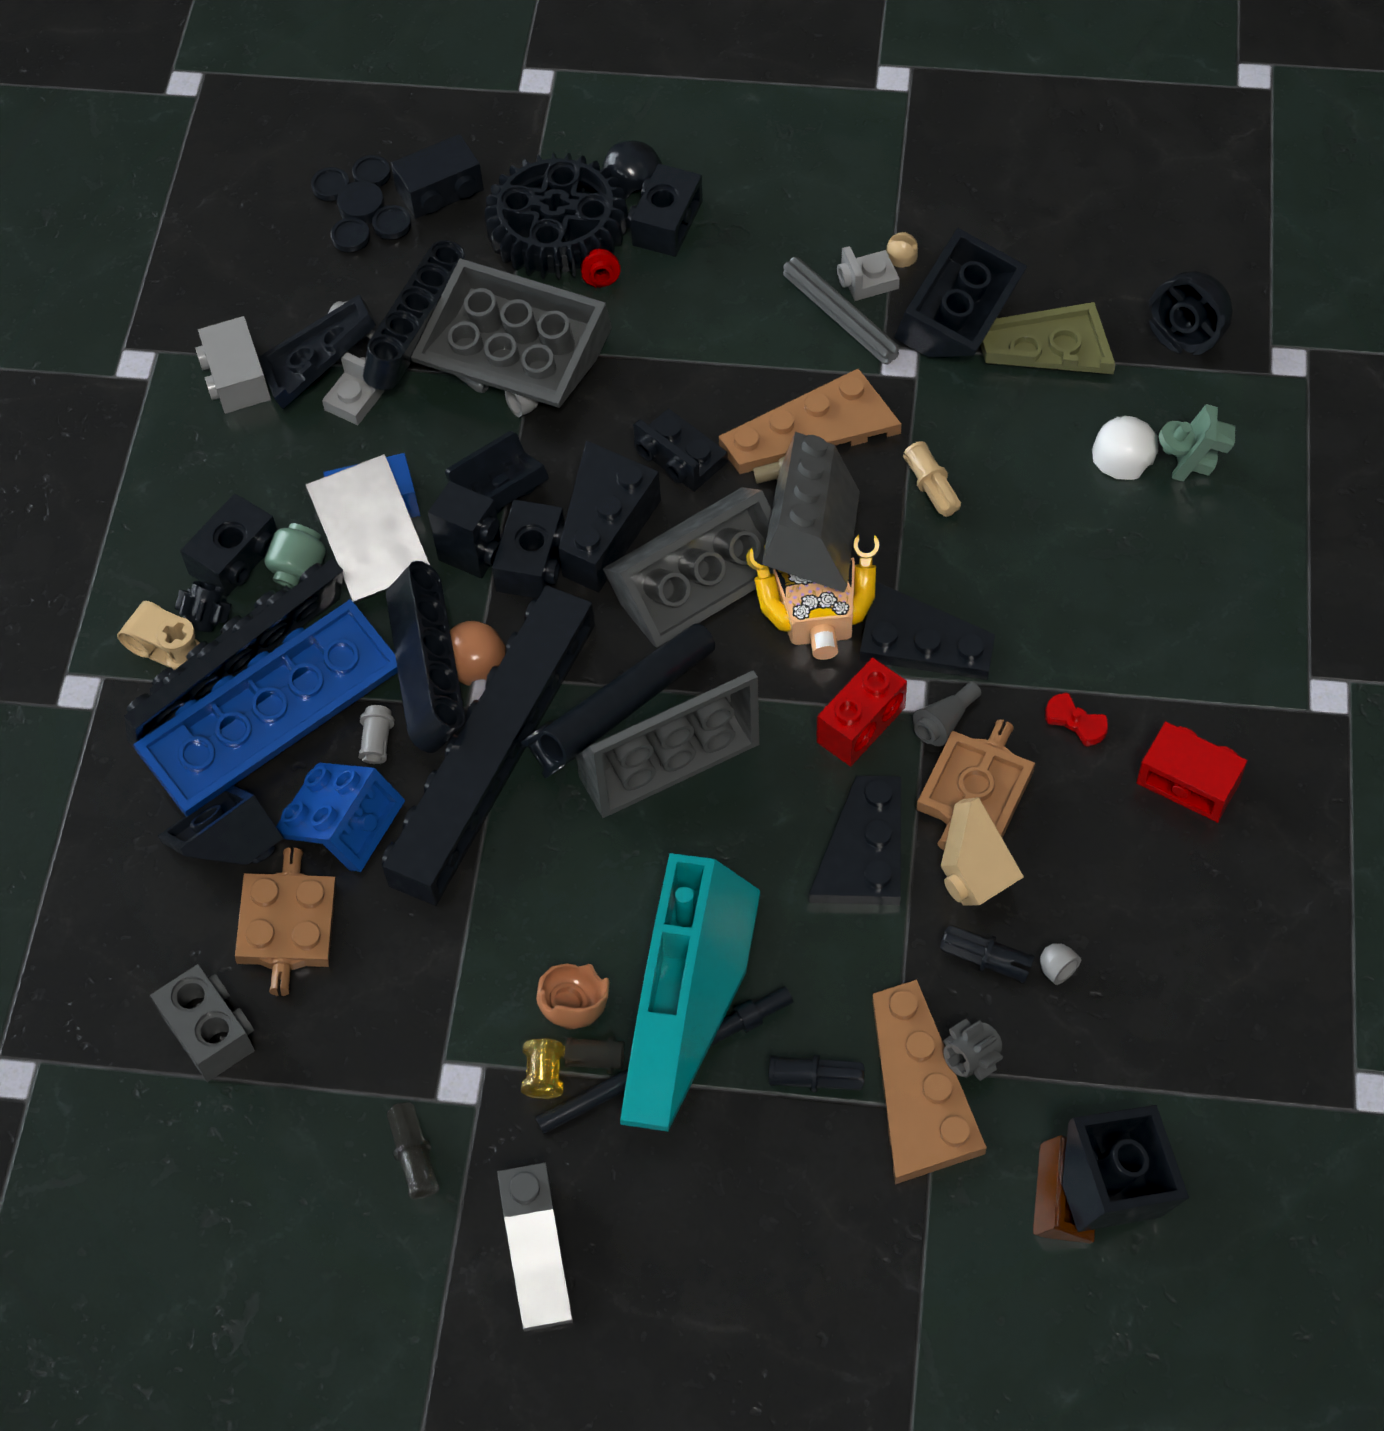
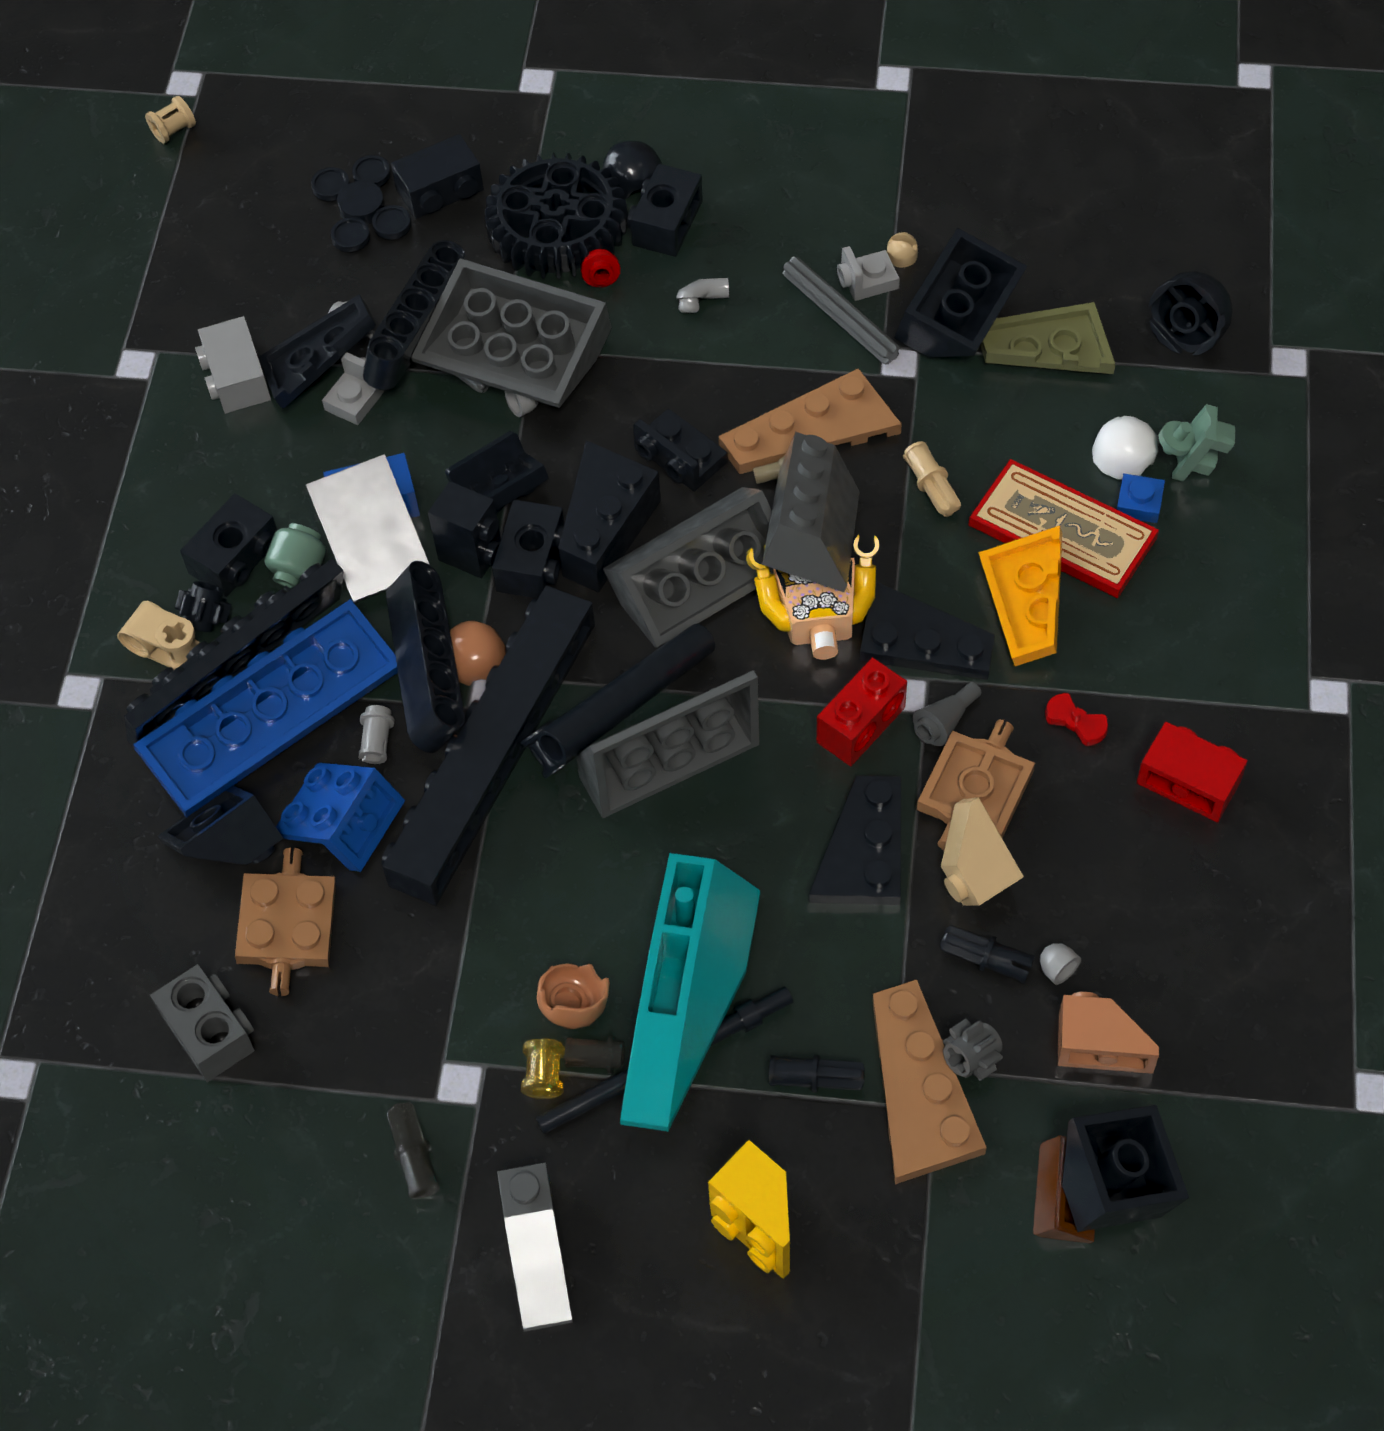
(170, 119): none -> tan bush
(701, 289): none -> light grey arm
(752, 1205): none -> yellow slope
(1027, 592): none -> light orange wing
(1097, 540): none -> tile
(1102, 1036): none -> nougat slope
(1141, 497): none -> blue plate

